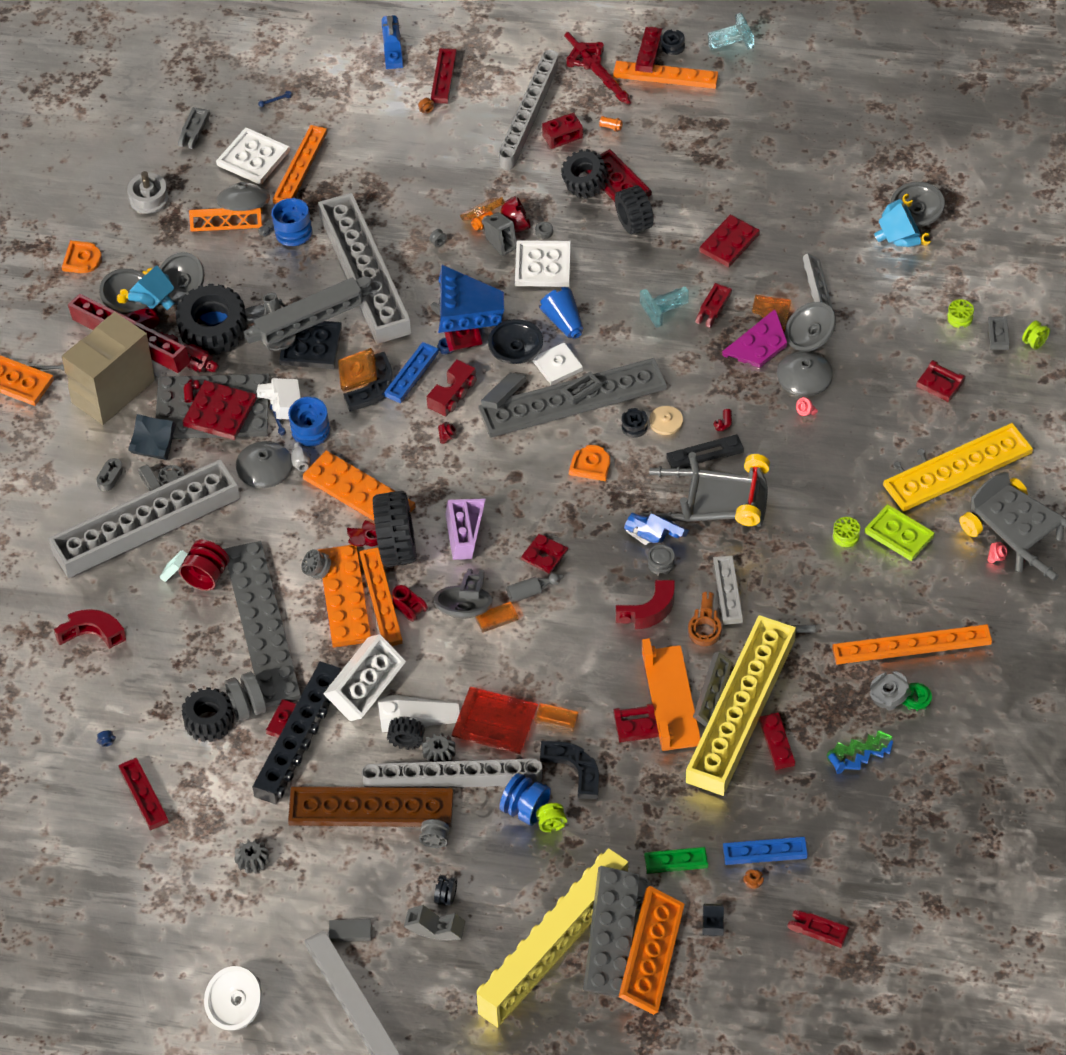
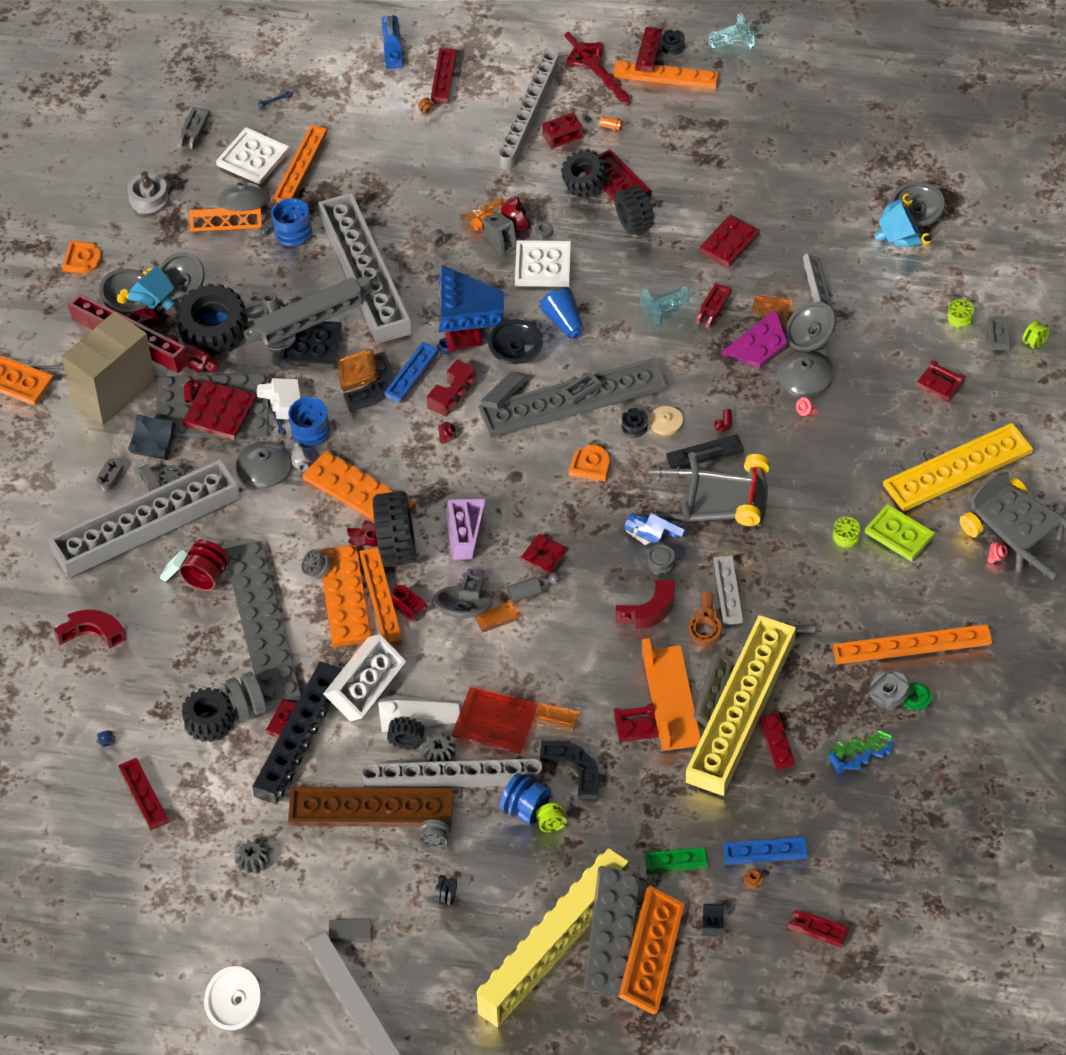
(428, 924): dark grey brick -> none
(557, 364): white plate -> none

